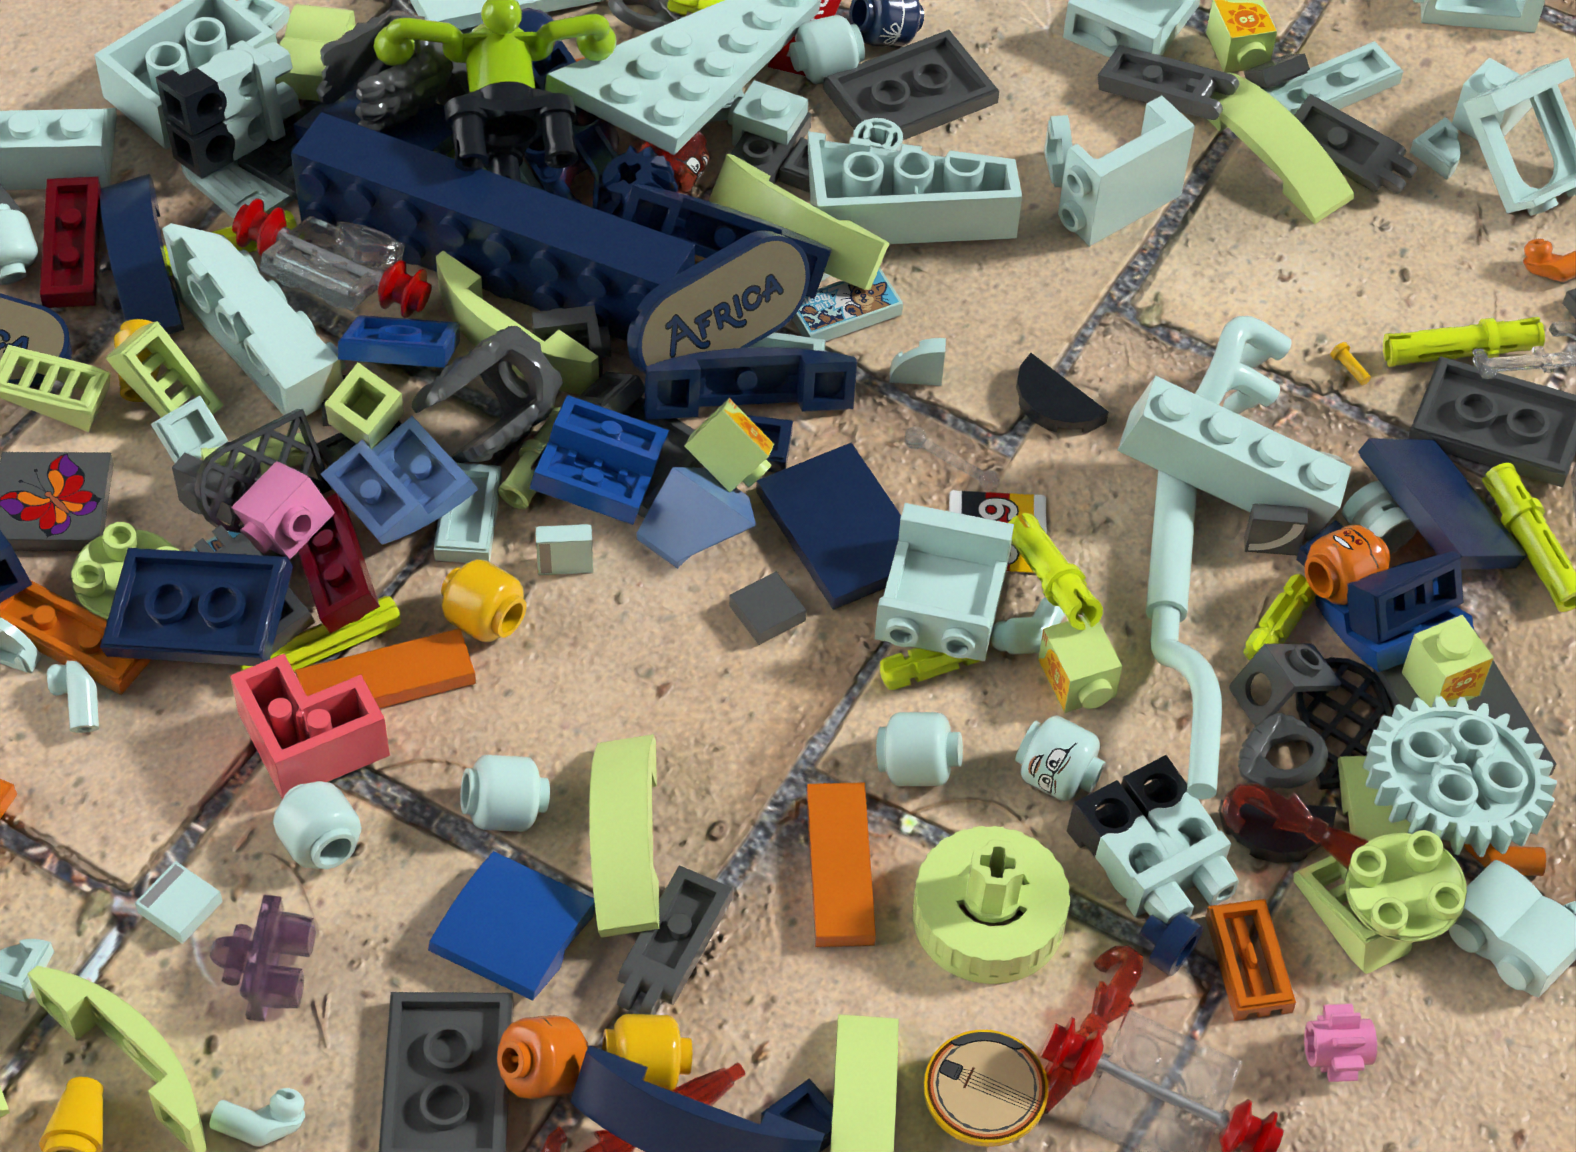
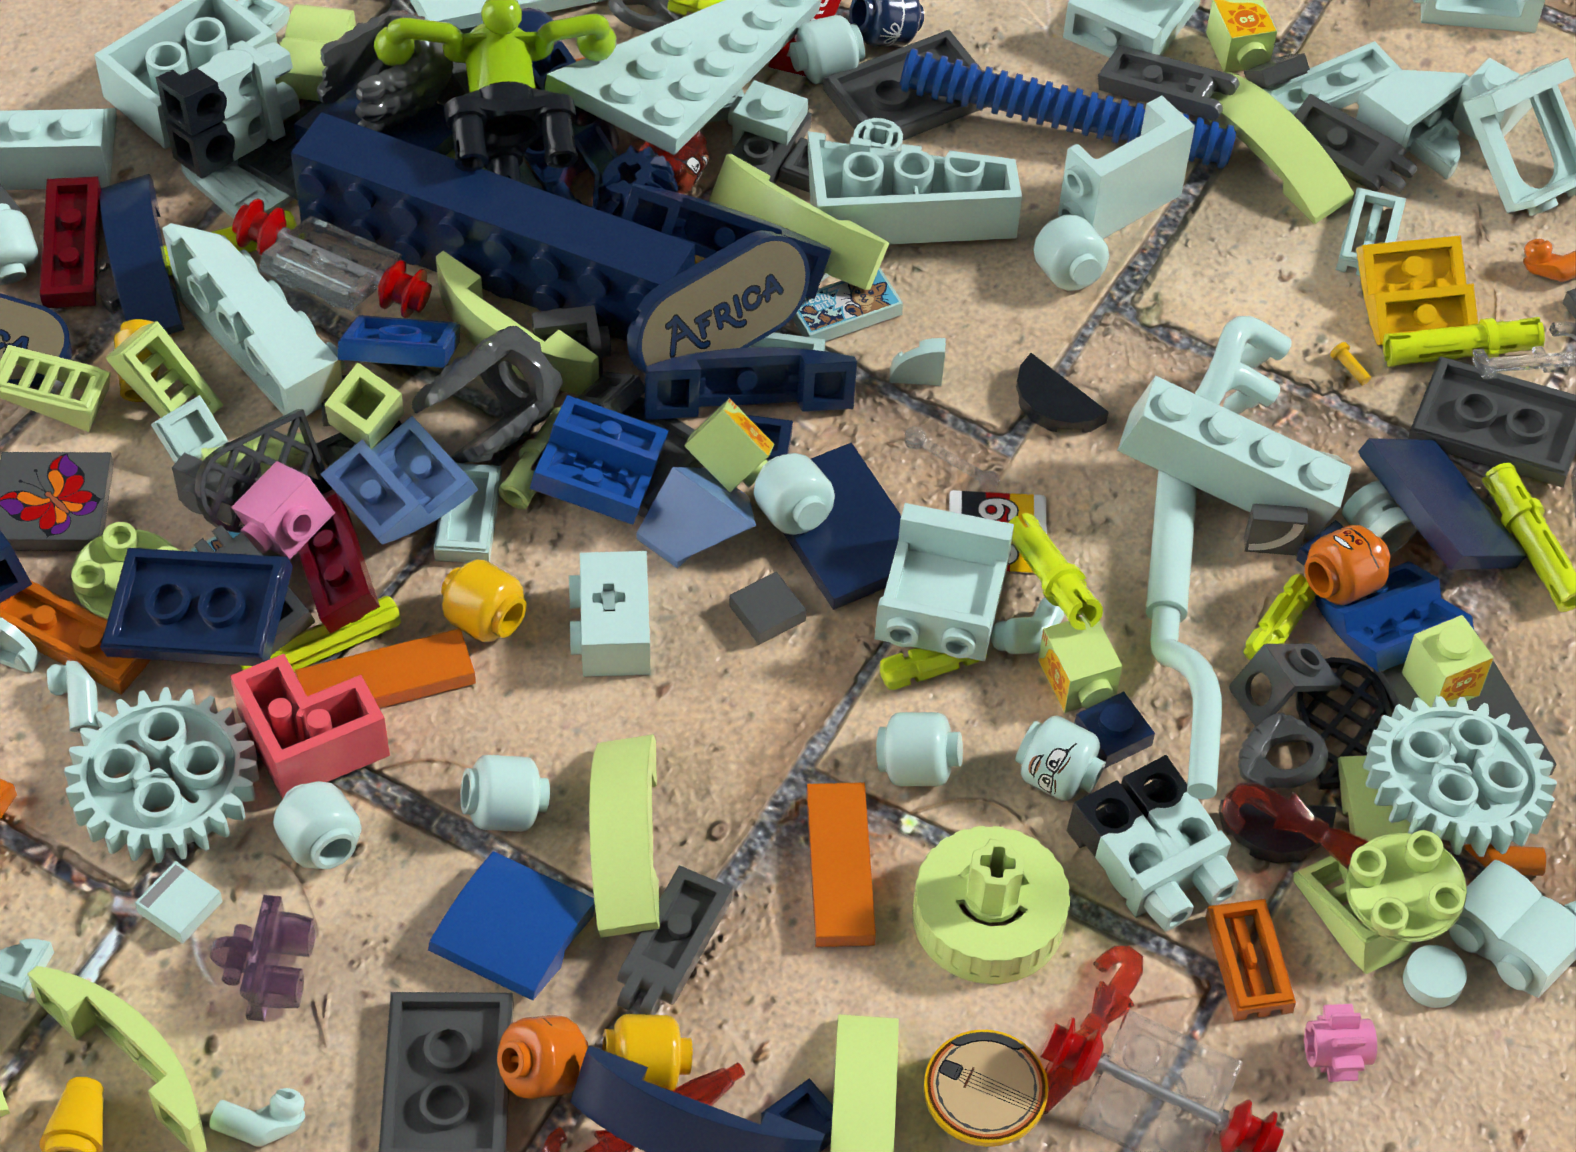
(123, 805): none -> light aqua gear
(368, 244): clear tile -> none
(564, 549): light aqua tile -> none
(613, 613): none -> light aqua brick
(794, 493): none -> light aqua head
(1050, 104): none -> blue piece
(1056, 145): light aqua tile -> none
(1071, 252): none -> light aqua head
(1118, 727): none -> dark blue plate
(1171, 941): dark blue tile -> none
(1372, 603): dark blue slope -> none
(1379, 200): none -> light aqua tile
(1409, 102): none -> light aqua slope
(1416, 286): none -> yellow slope
(1434, 976): none -> light aqua tile

